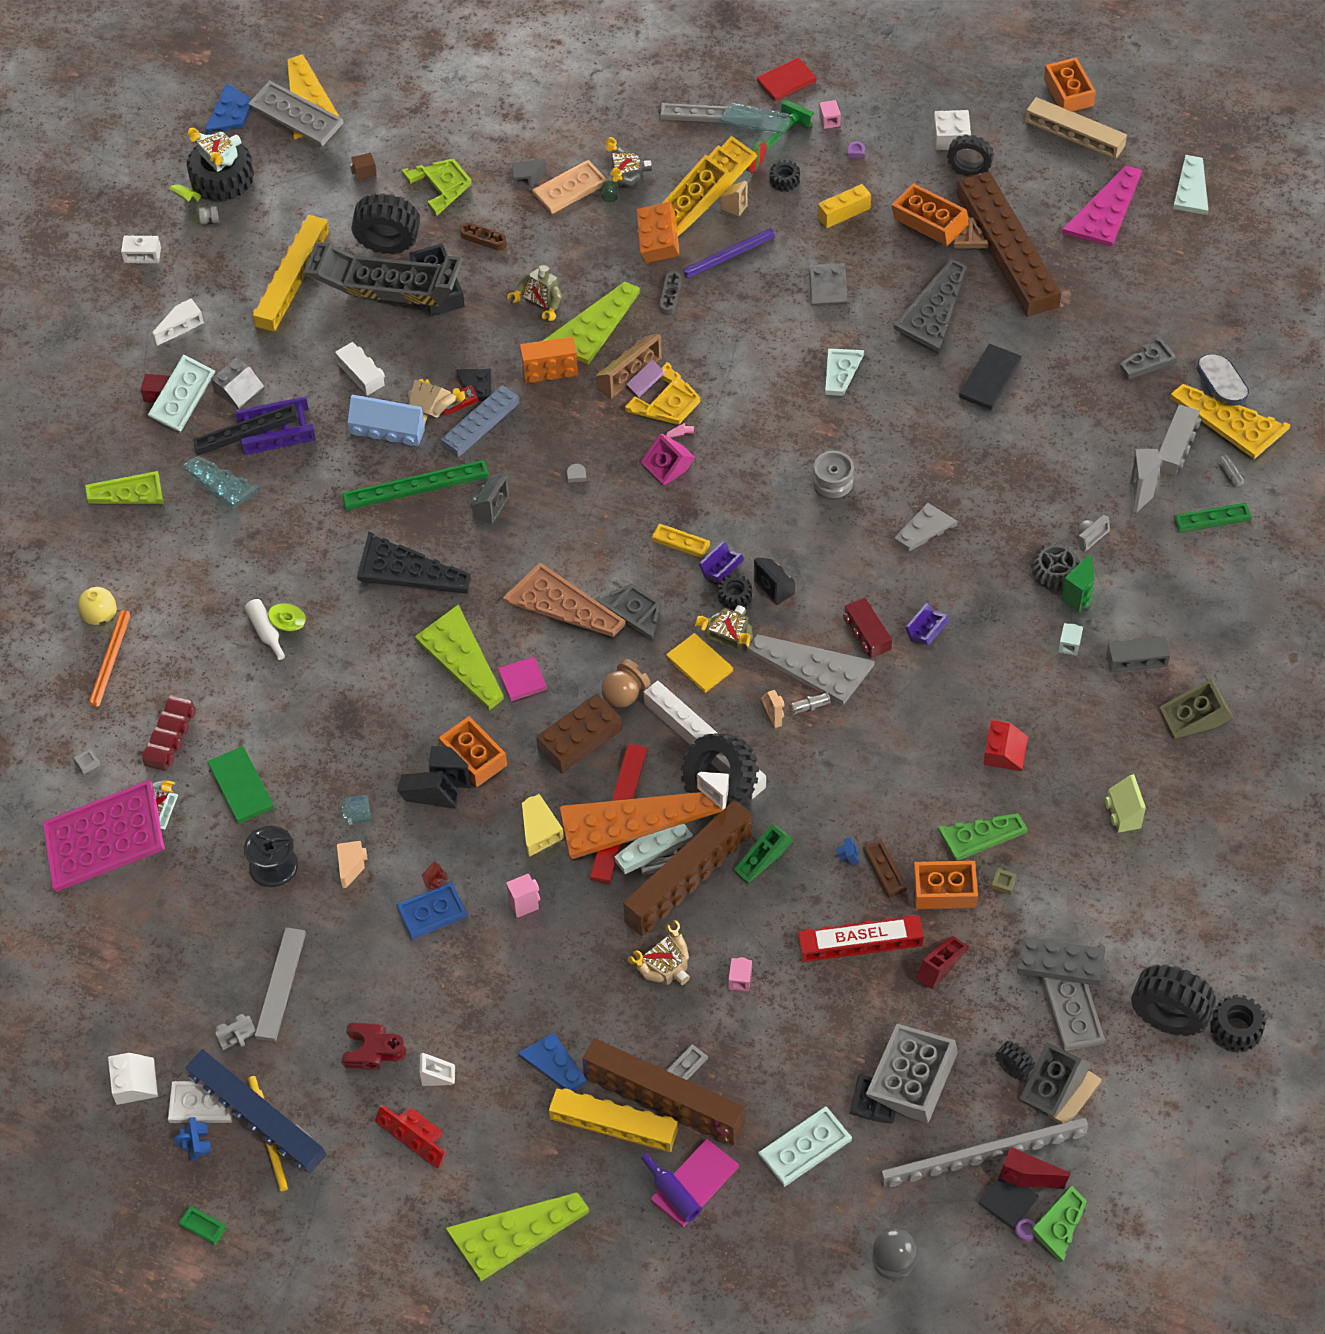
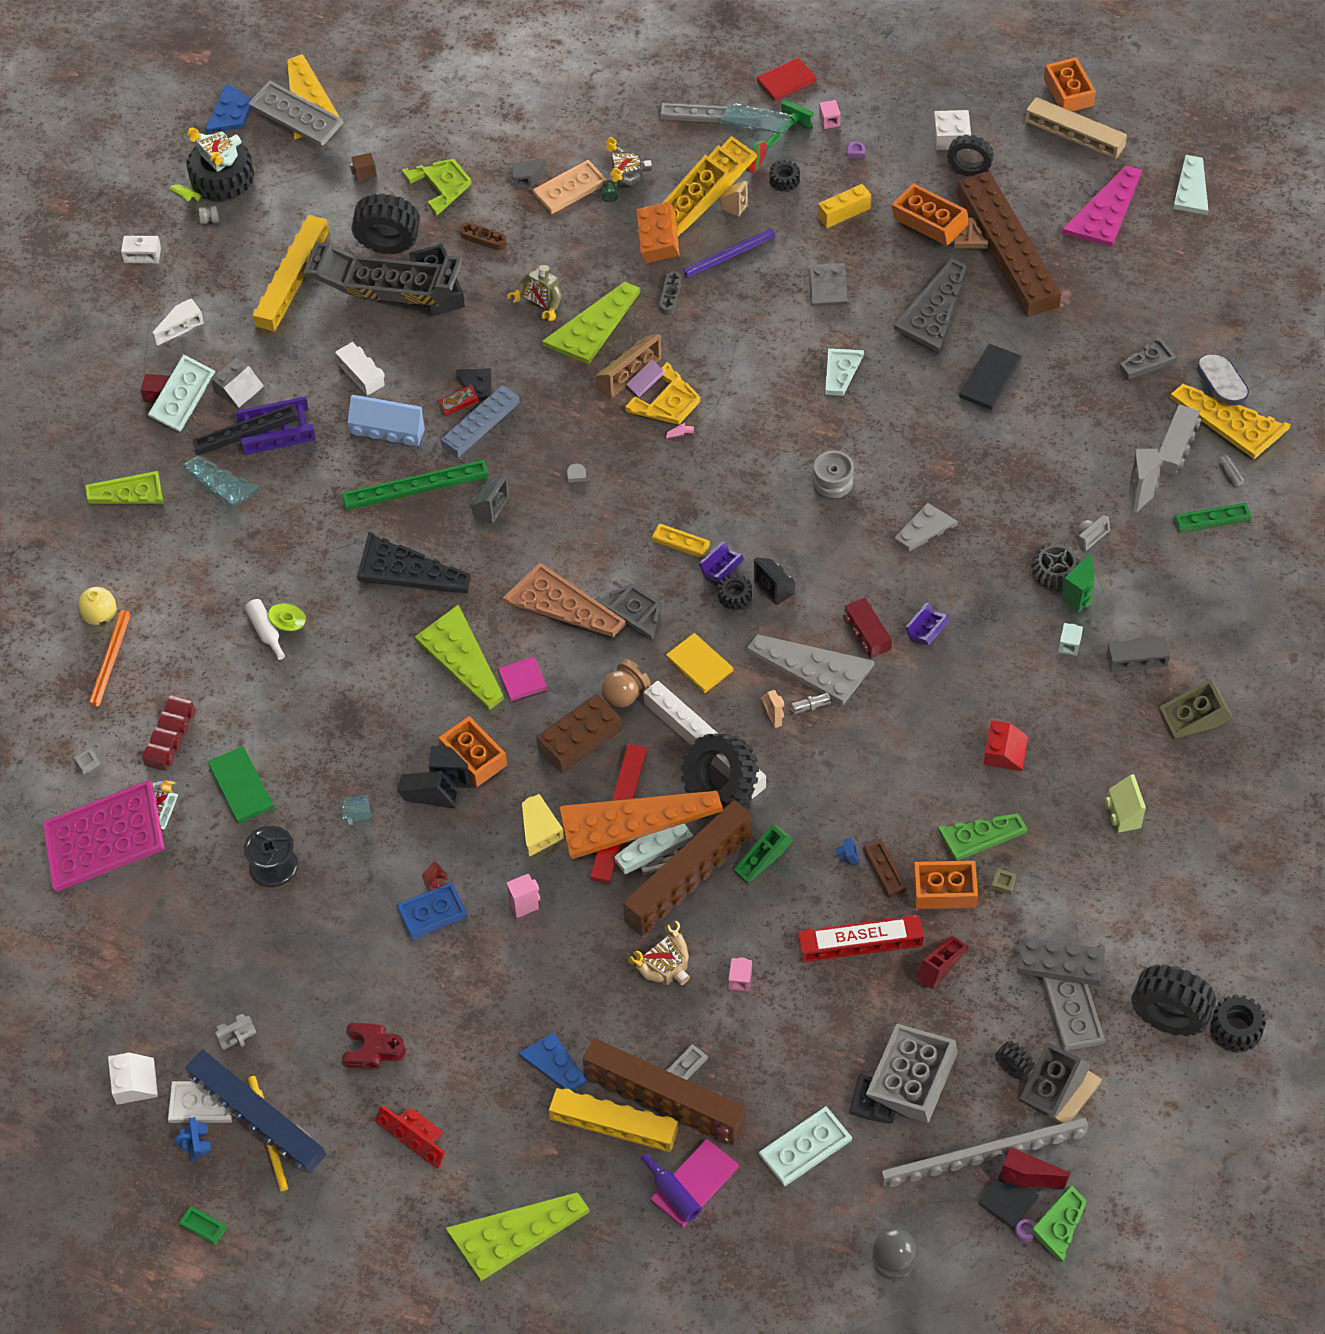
(280, 984): light grey tile -> none
(351, 861): light nougat slope -> none
(432, 398): tan torso -> none
(436, 1071): white slope -> none
(549, 359): orange brick -> none
(667, 459): dark pink slope -> none
(714, 786): white slope -> none
(728, 628): torso -> none

